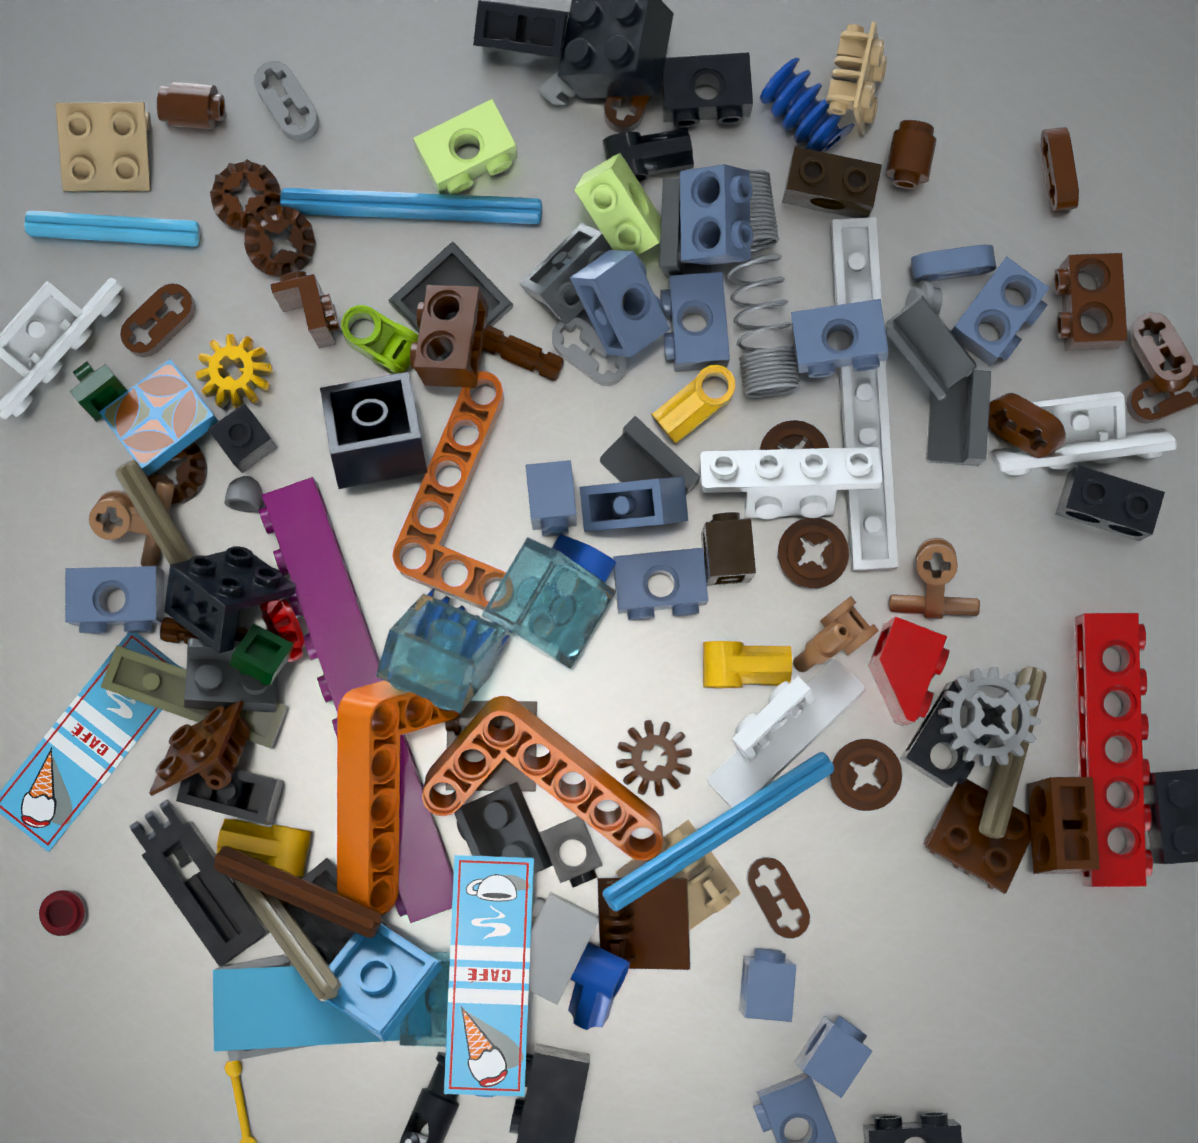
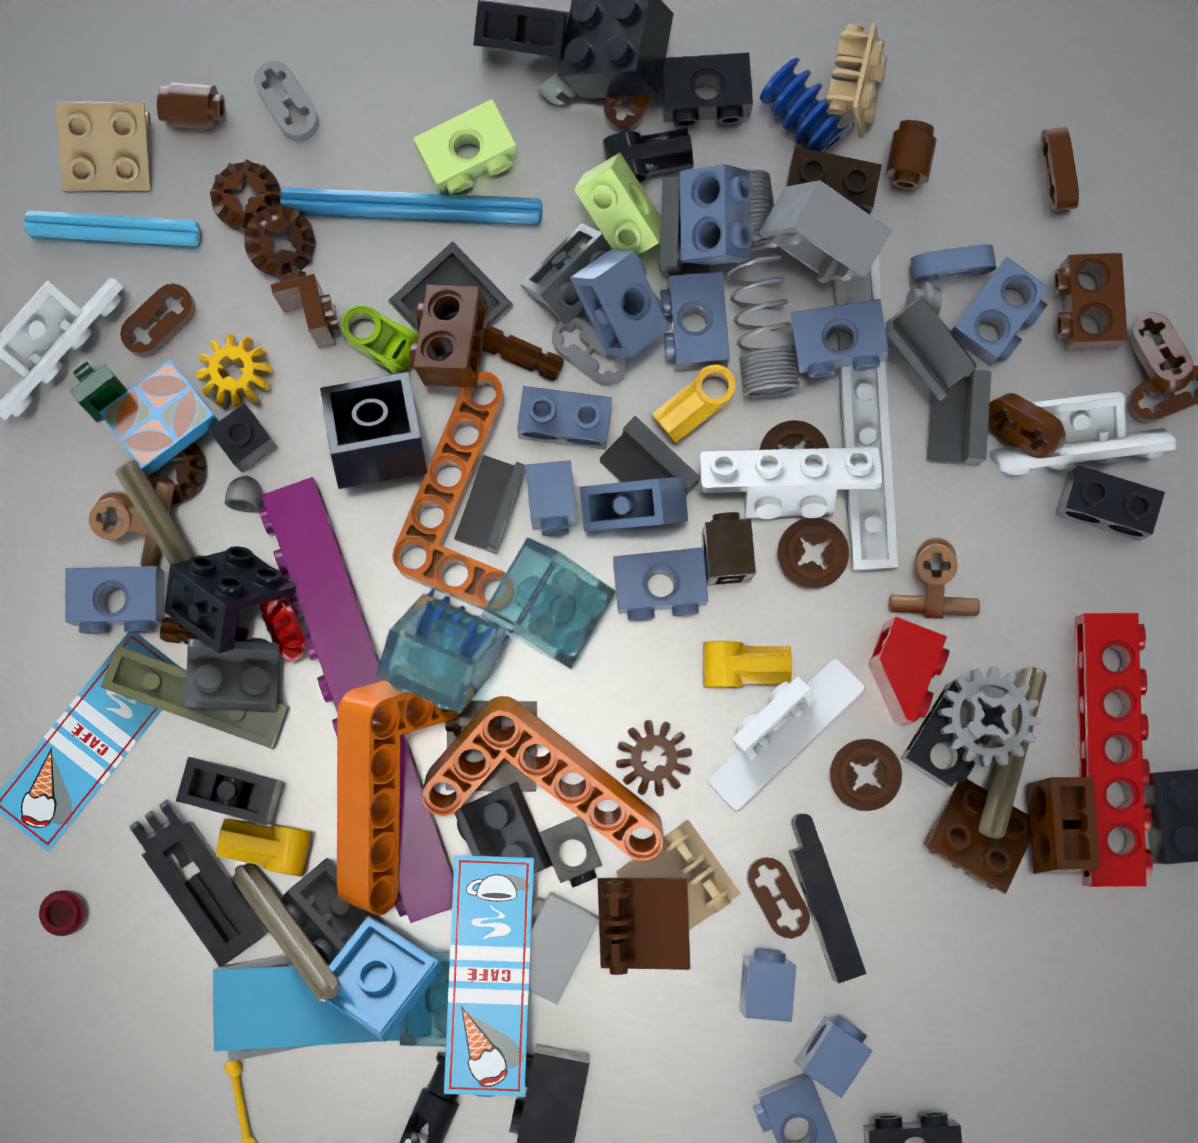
(205, 748): reddish brown hinge -> none
(261, 654): dark green tile -> none
(298, 892): reddish brown axle -> none
(490, 504): none -> dark grey panel
(564, 417): none -> sand blue brick
(586, 556): blue beam -> none
(596, 985): blue piece -> none
(717, 831): dark azure axle -> none
(824, 231): none -> light grey container
(824, 902): none -> black hinge
(842, 630): medium nougat piece -> none

